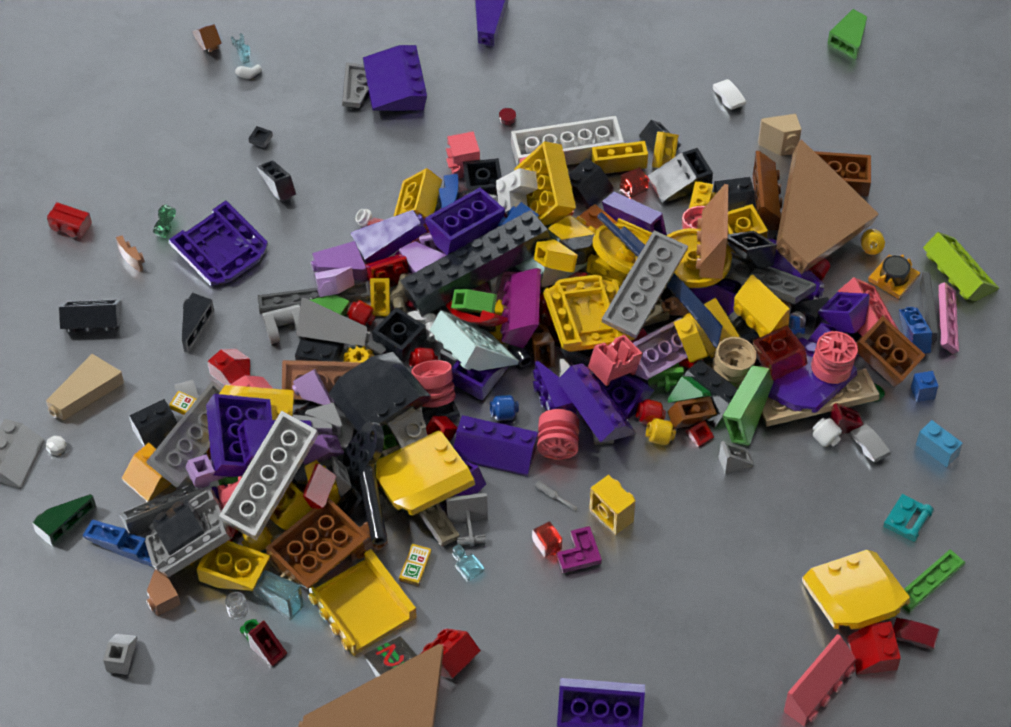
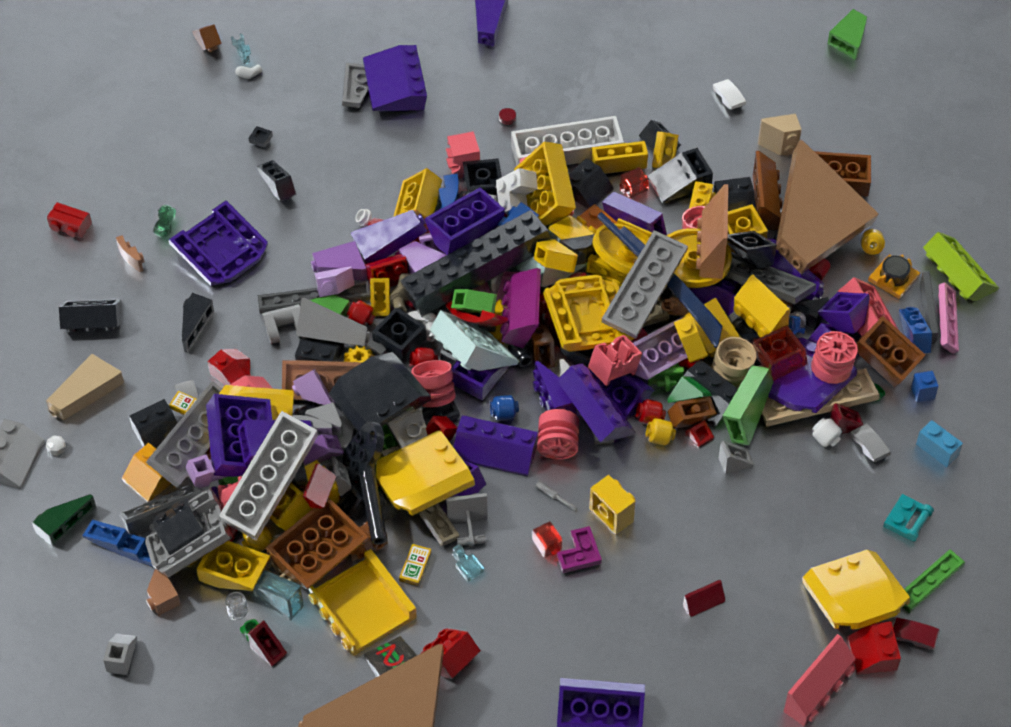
(704, 598): none -> dark red slope

